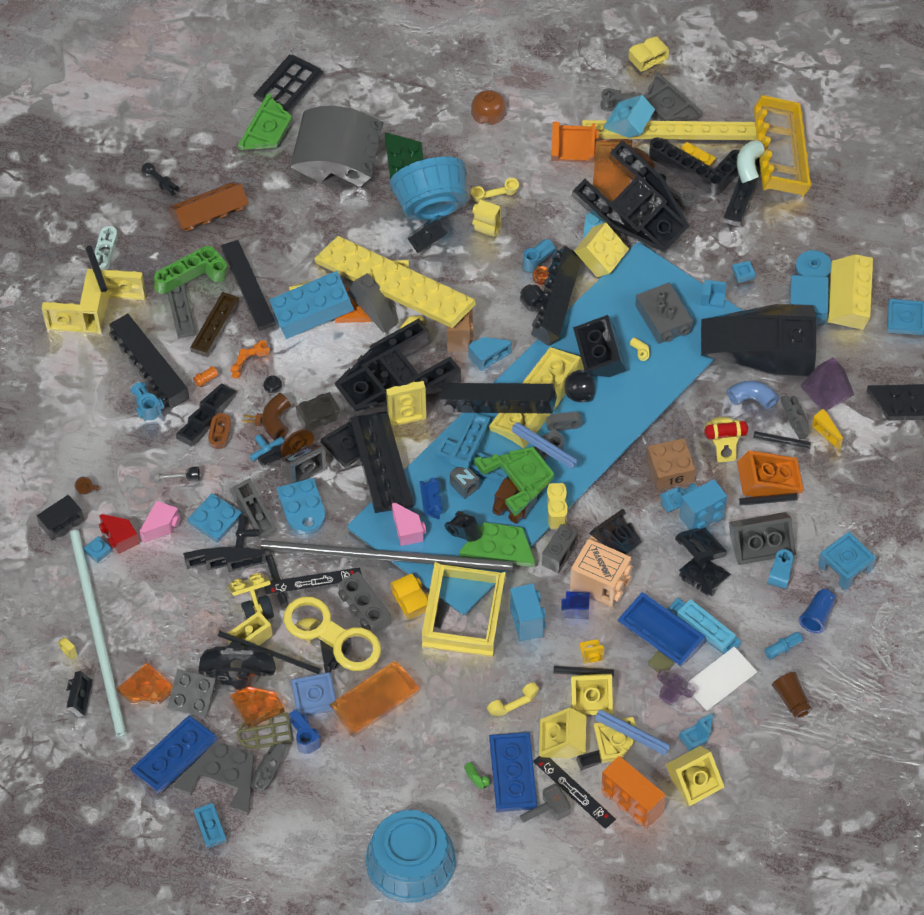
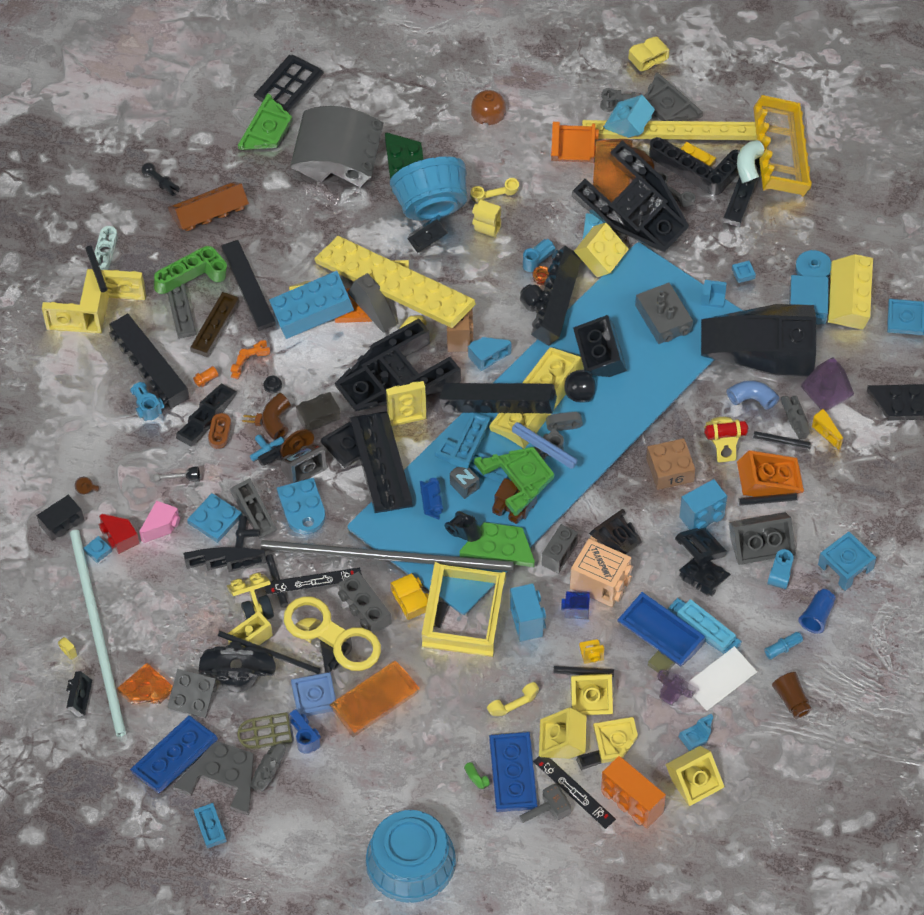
(256, 705): clear orange plate -> none
(408, 525): bright pink slope -> none
(556, 505): light yellow brick -> none
(632, 732): medium blue axle -> none
(642, 349): light yellow arm -> none
(672, 498): dark azure connector -> none

